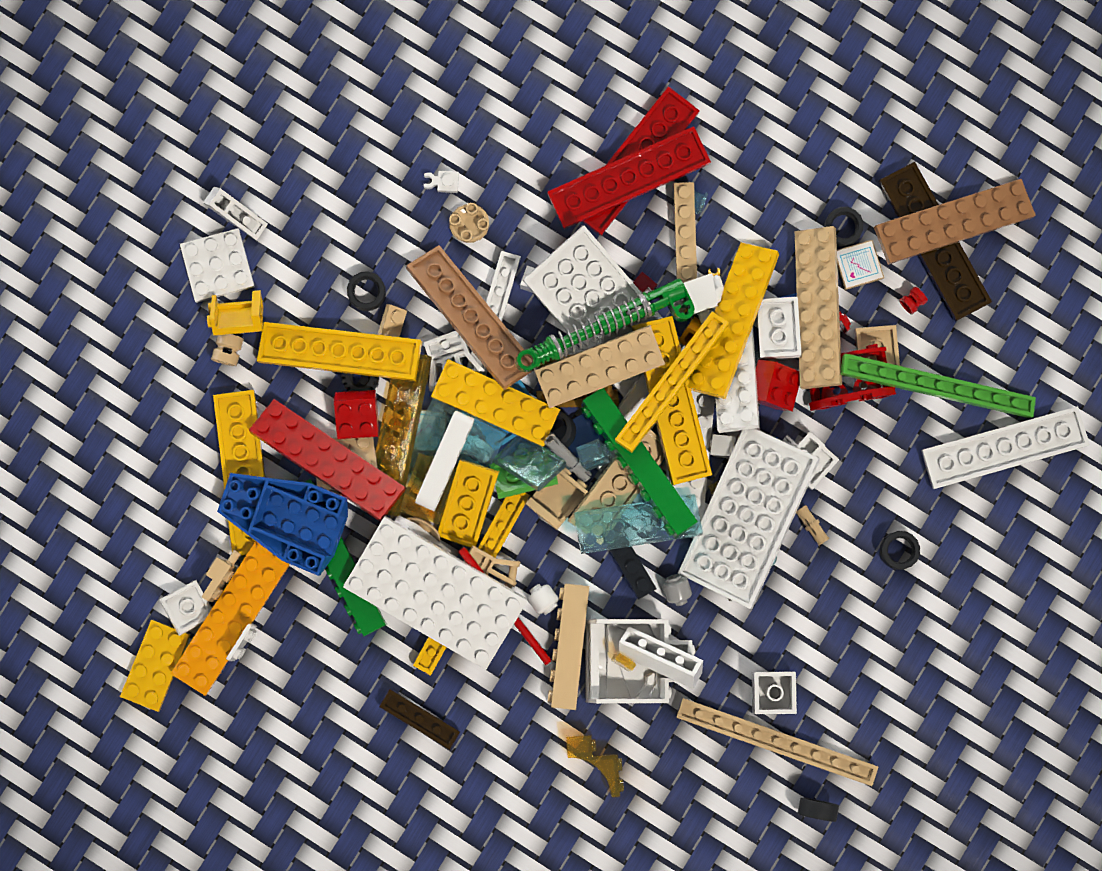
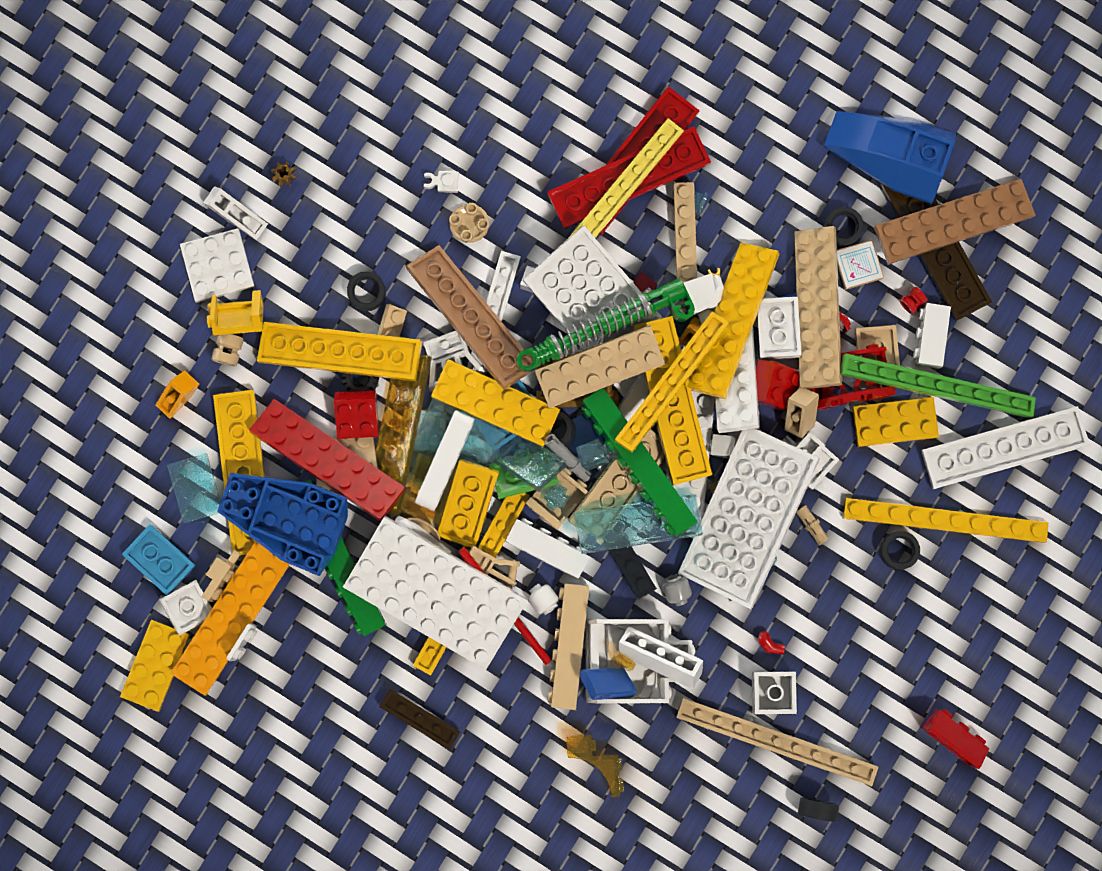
(158, 559): none -> dark azure plate
(177, 394): none -> light orange slope
(194, 488): none -> clear light blue plate
(286, 179): none -> pearl gold gear
(546, 548): none -> white brick
(556, 497): none -> clear light blue gear
(607, 683): none -> blue piece
(631, 178): none -> light yellow tile
(768, 645): none -> red arm
(801, 412): none -> tan brick
(894, 151): none -> blue wedge
(895, 422): none -> yellow plate
(932, 335): none -> white brick
(945, 520): none -> yellow plate
(956, 738): none -> red slope

